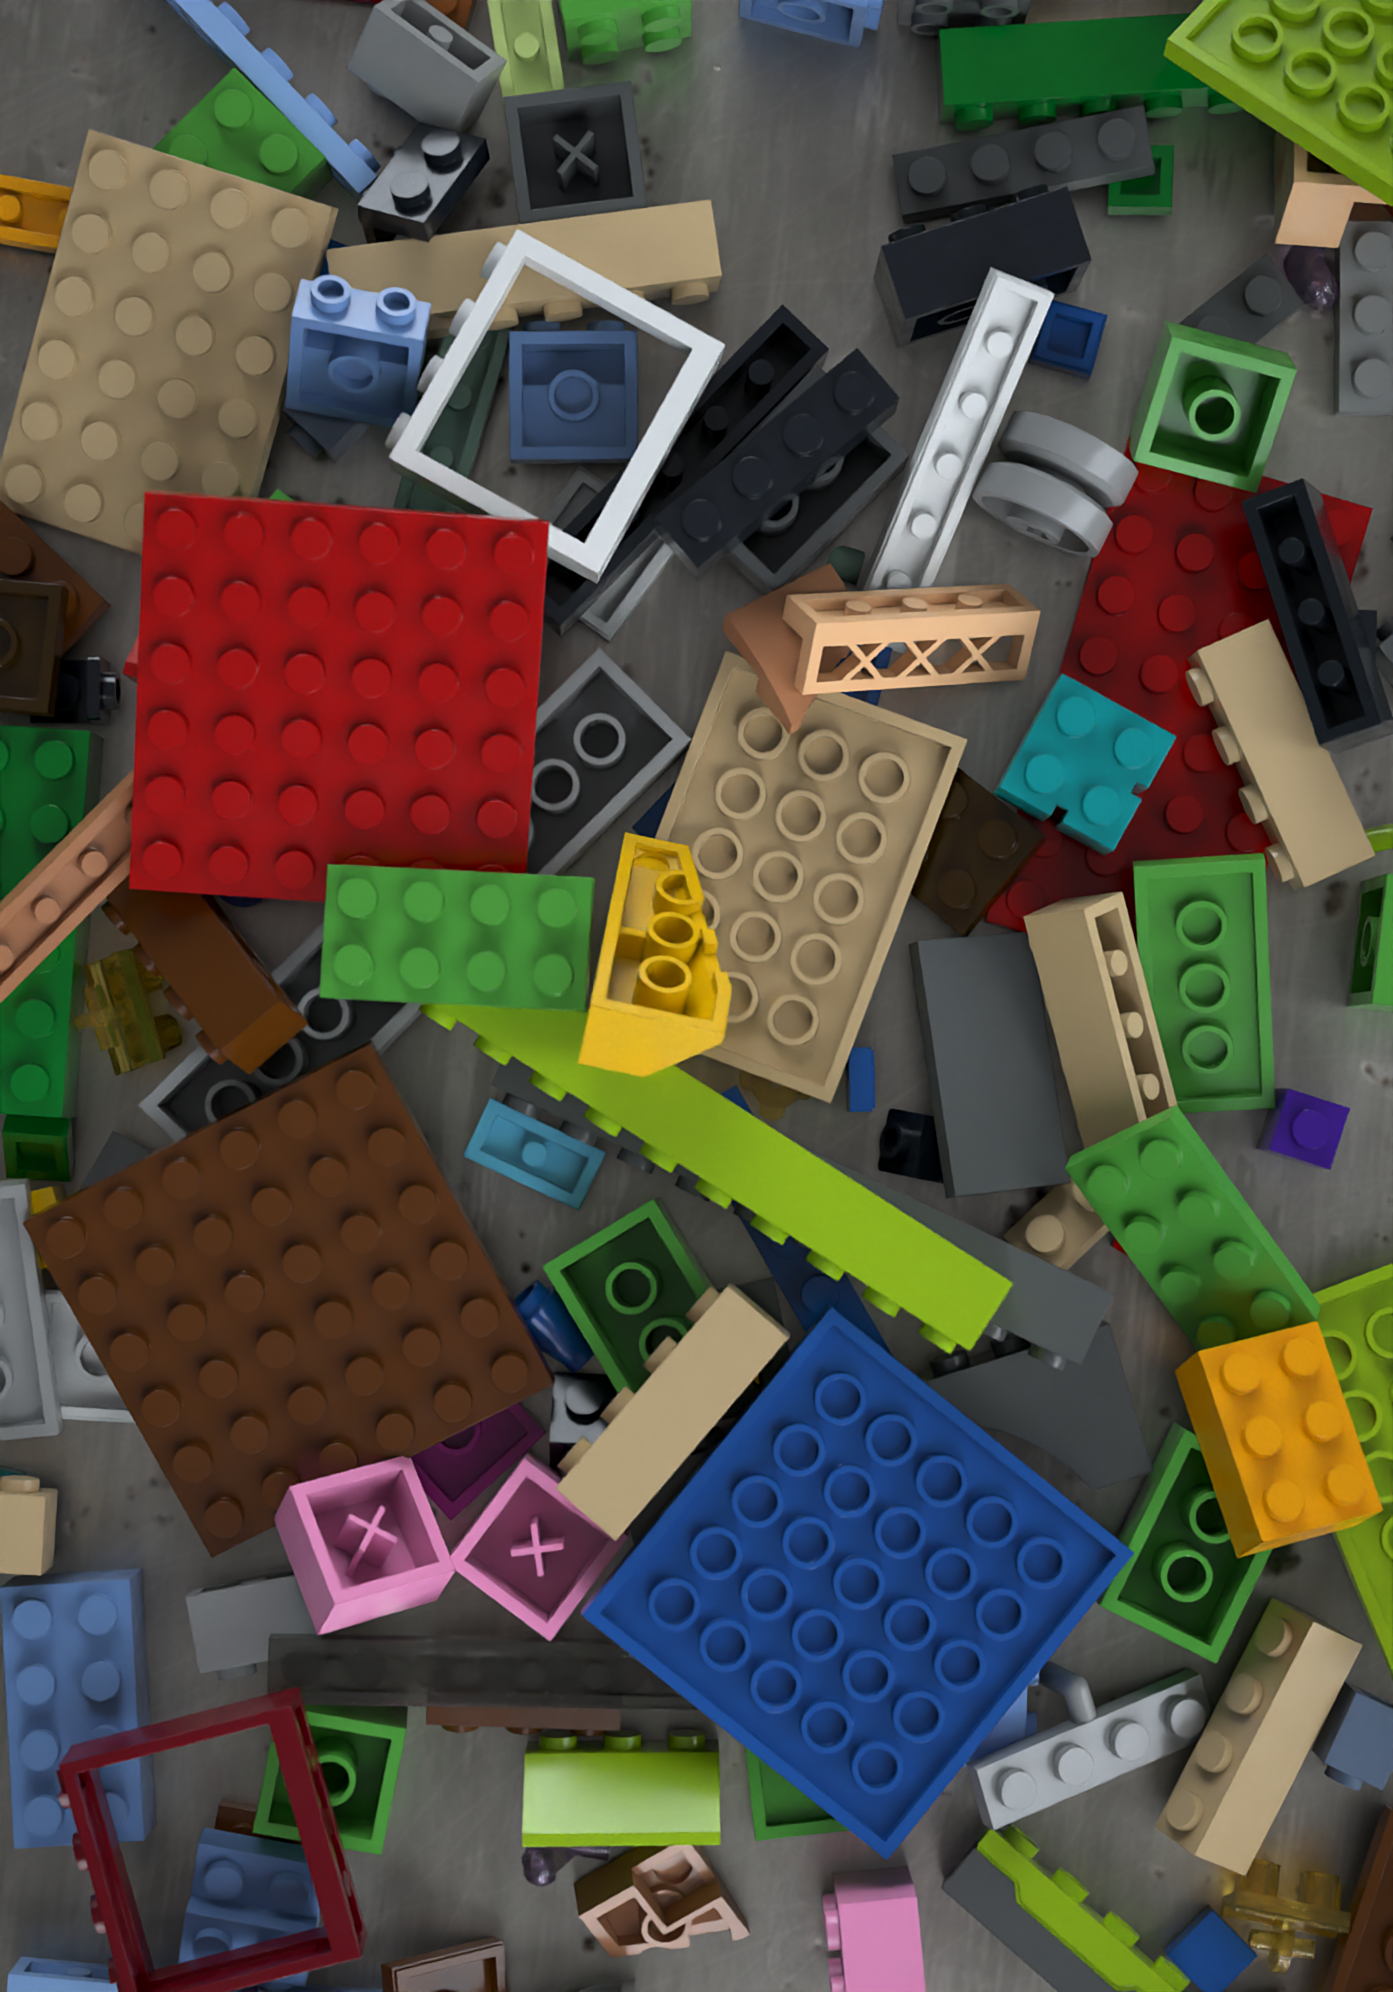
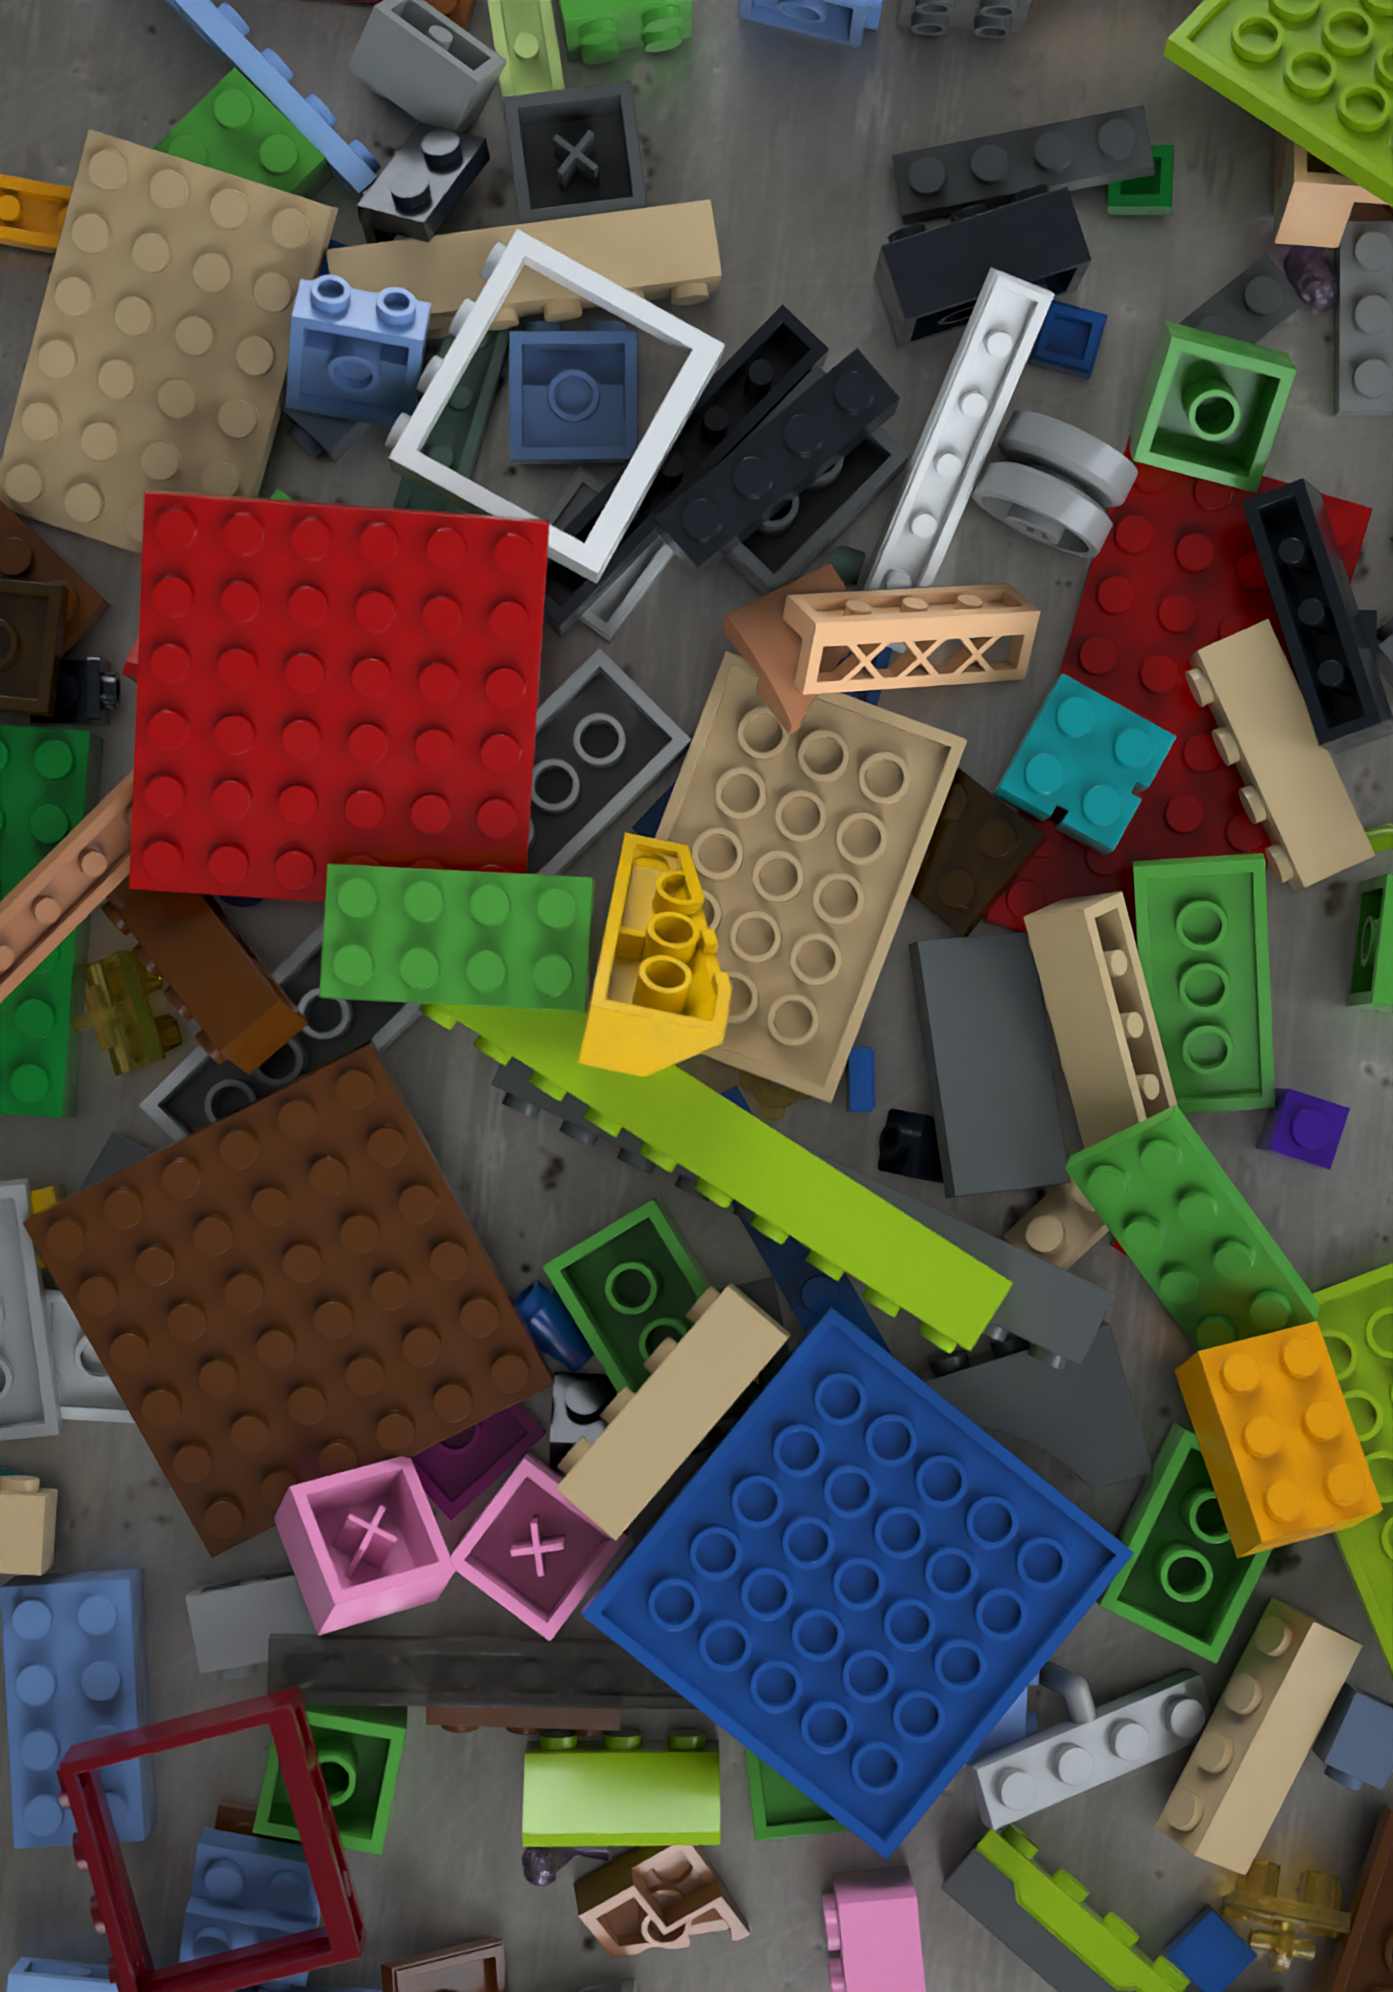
(38, 1148): green plate -> none
(534, 1154): medium azure plate -> none
(1064, 70): green brick -> none

